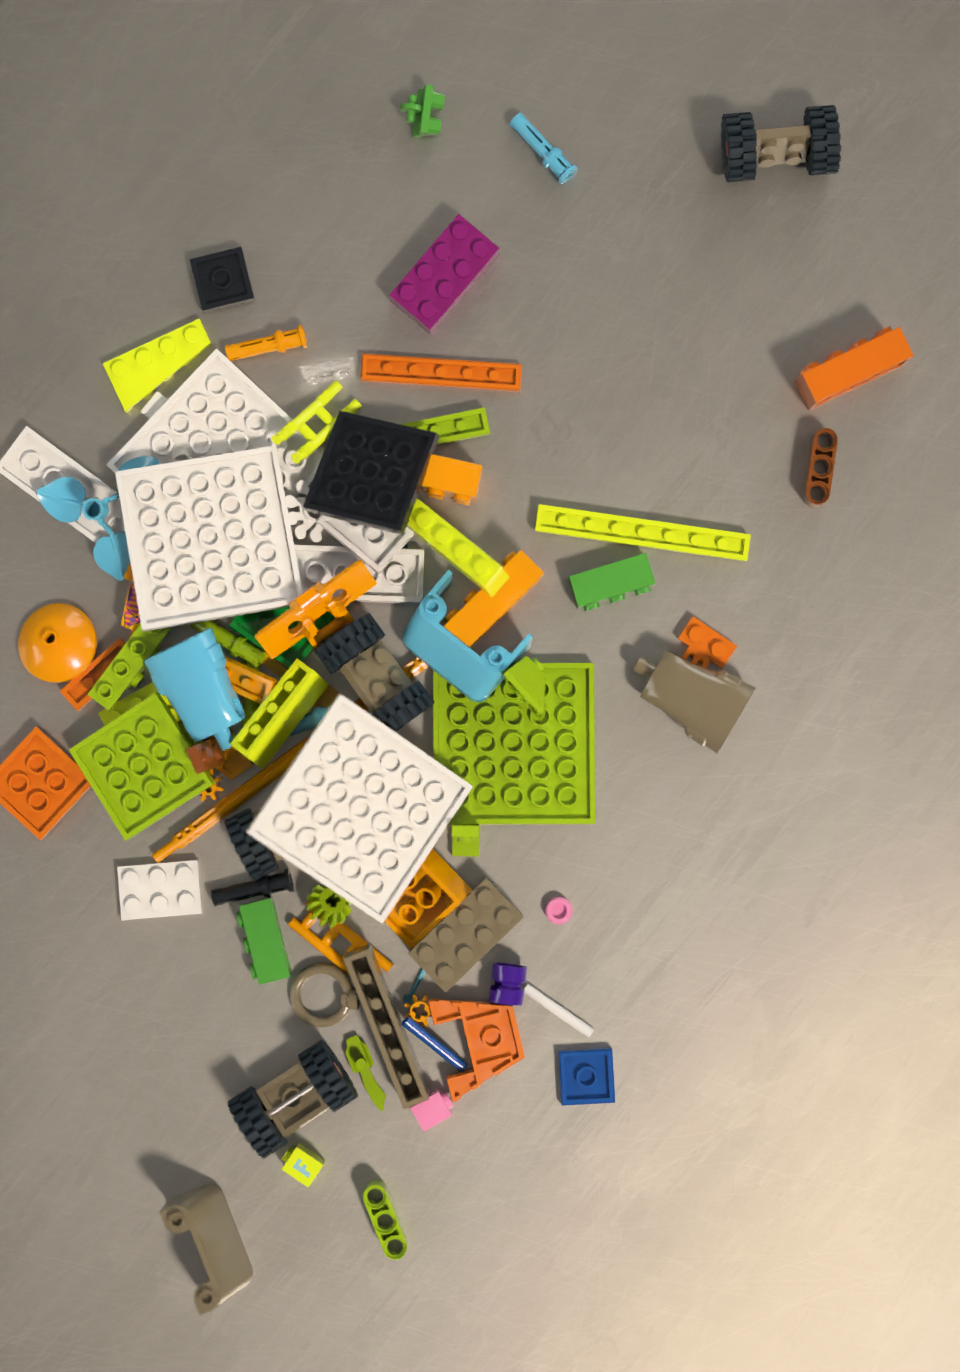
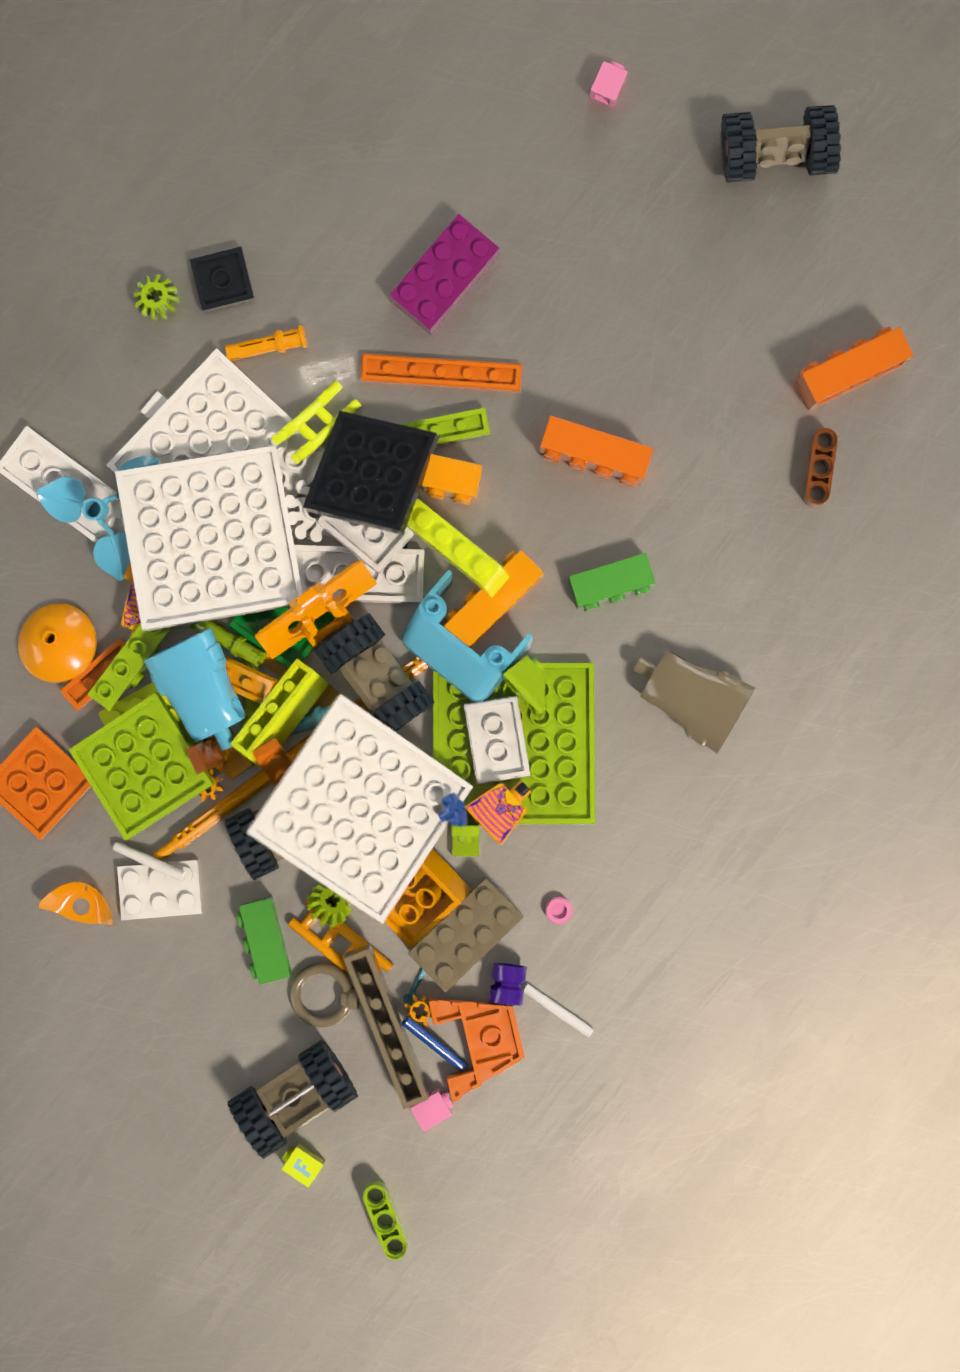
(63, 897): none -> light orange piece
(149, 365): neon yellow wing -> none
(149, 861): none -> white bar
(163, 289): none -> lime gear
(217, 1240): dark tan windscreen -> none
(264, 886): black pin -> none
(273, 760): none -> orange plate
(361, 1061): lime piece -> none
(419, 110): bright green hips -> none
(453, 810): none -> blue plant
(497, 740): none -> white tile
(500, 810): none -> torso
(551, 156): medium azure pin -> none
(586, 1076): blue tile -> none
(595, 451): none -> orange brick
(608, 83): none -> bright pink brick
(642, 533): neon yellow plate -> none
(705, 644): orange hinge -> none

